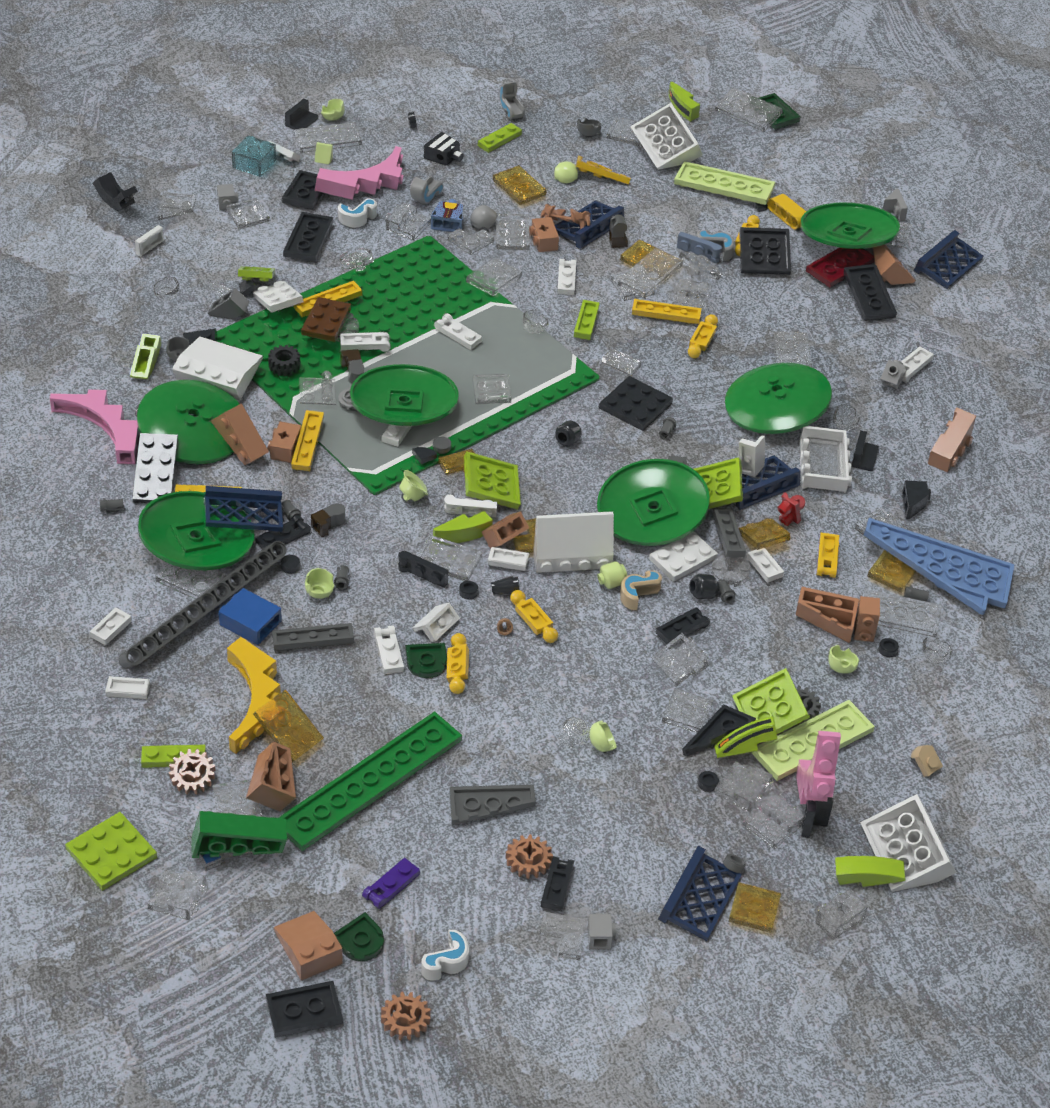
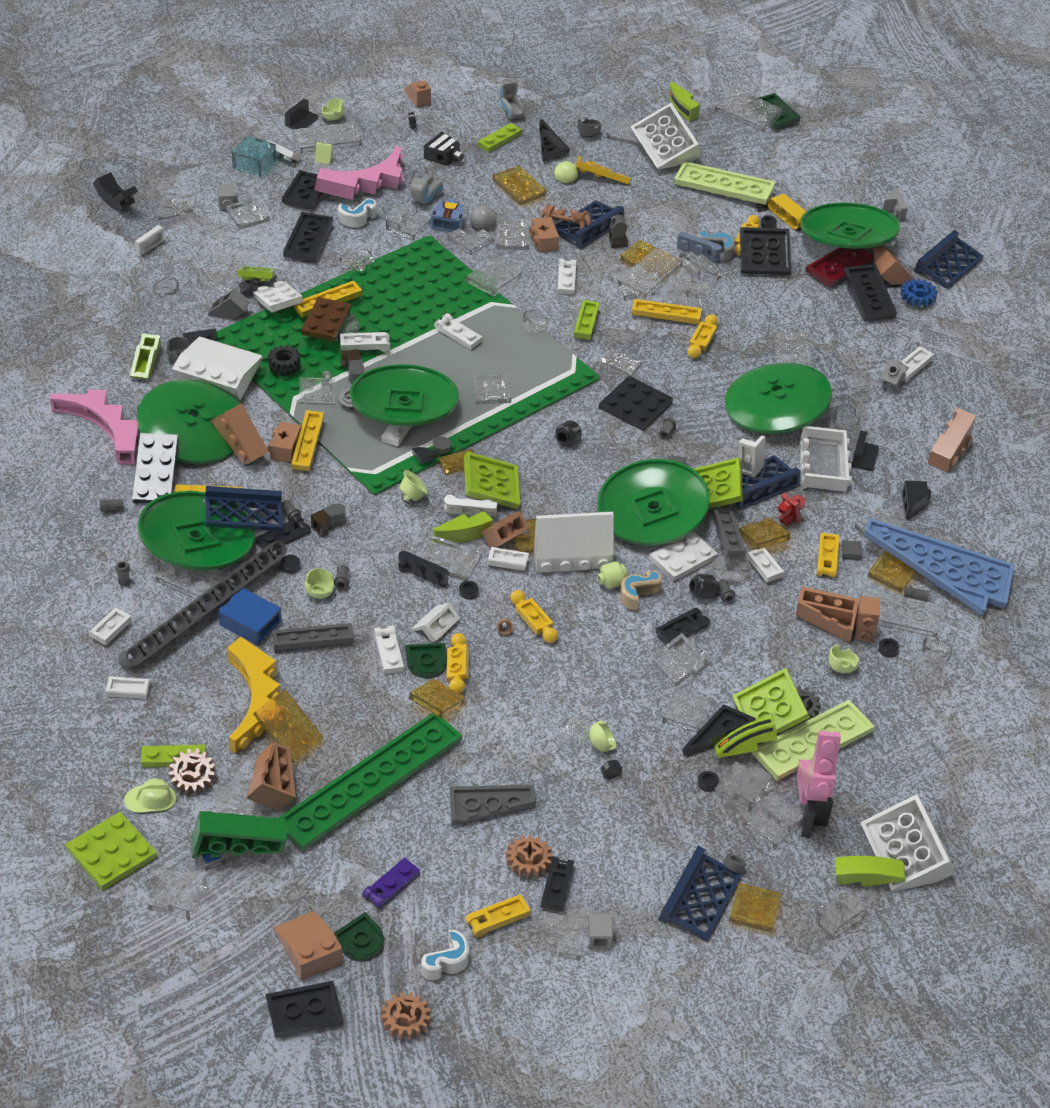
(122, 569): none -> dark grey pin
(150, 797): none -> yellowish green piece
(419, 93): none -> nougat slope
(436, 698): none -> clear yellow plate
(498, 915): none -> yellow plate
(505, 585): black cone -> none
(551, 143): none -> black wing
(611, 769): none -> black tile
(768, 221): none -> black tile
(851, 549): none -> dark grey tile
(919, 292): none -> blue gear
(926, 759): tan plate -> none

